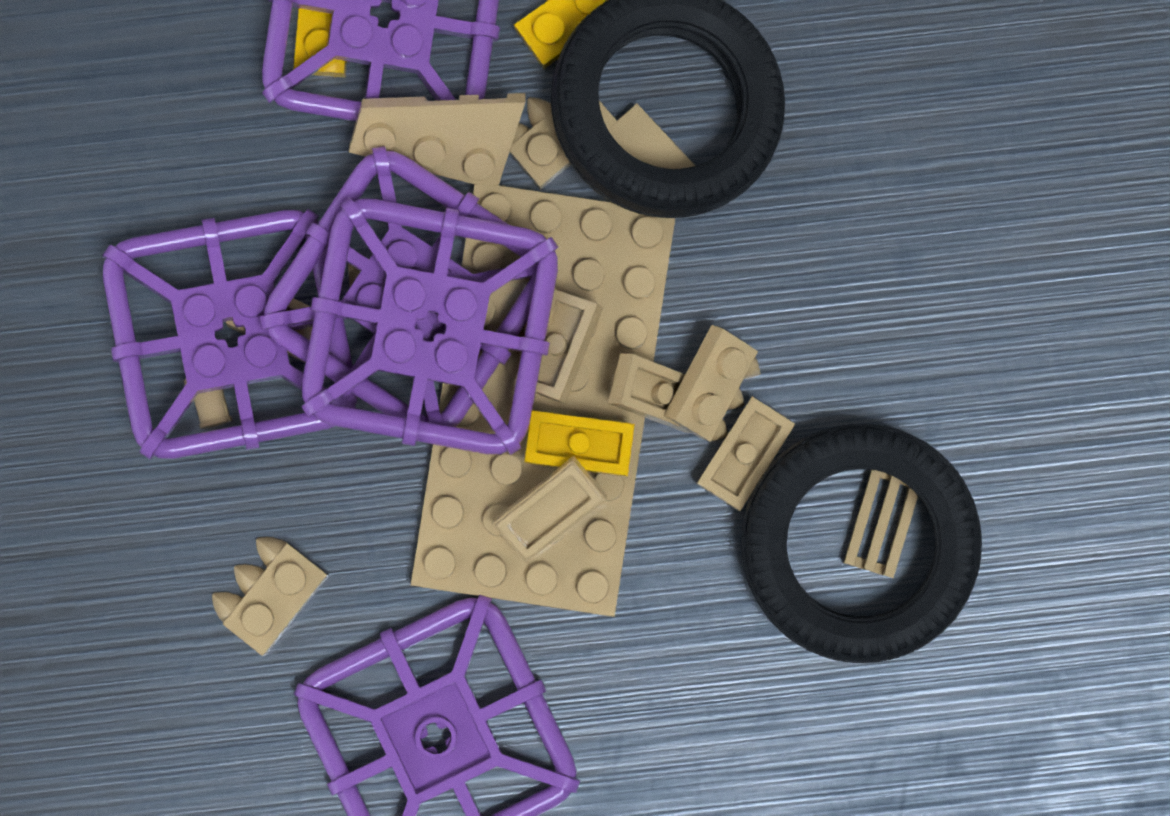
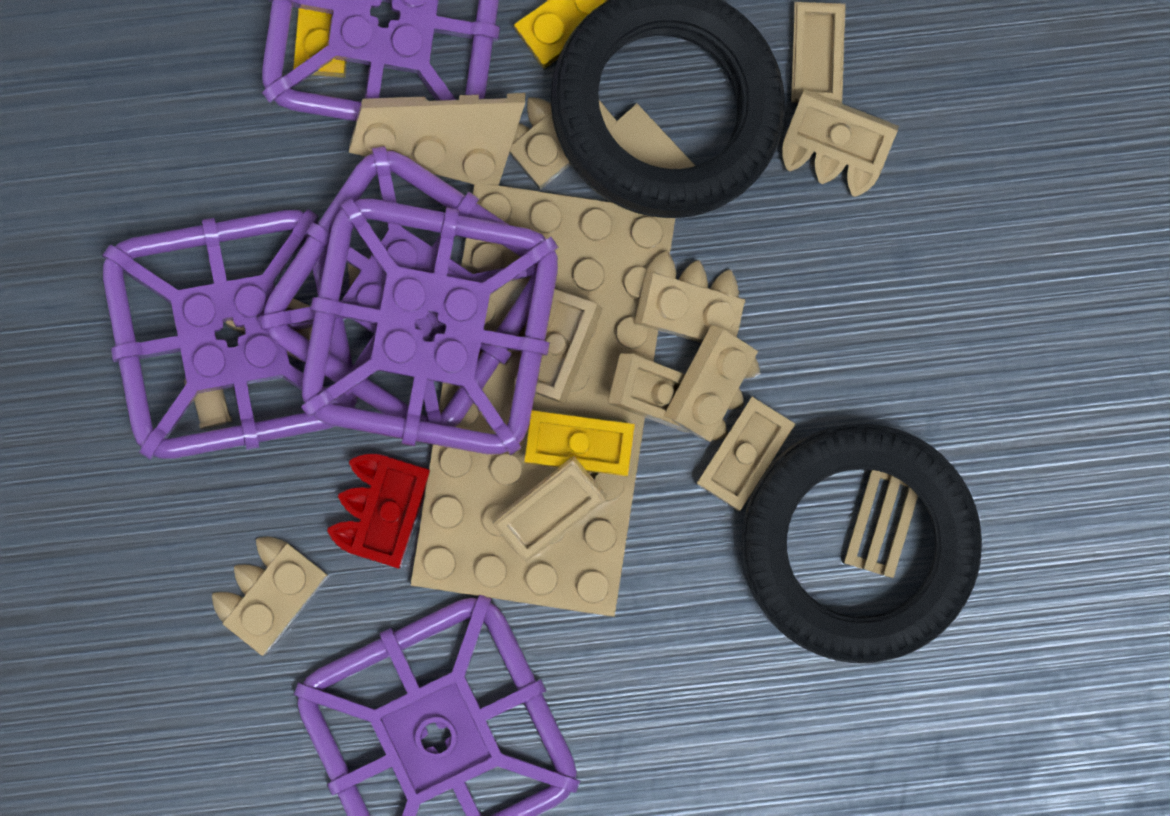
(384, 510): none -> red plate
(686, 304): none -> tan plate
(818, 50): none -> tan tile
(839, 138): none -> tan plate

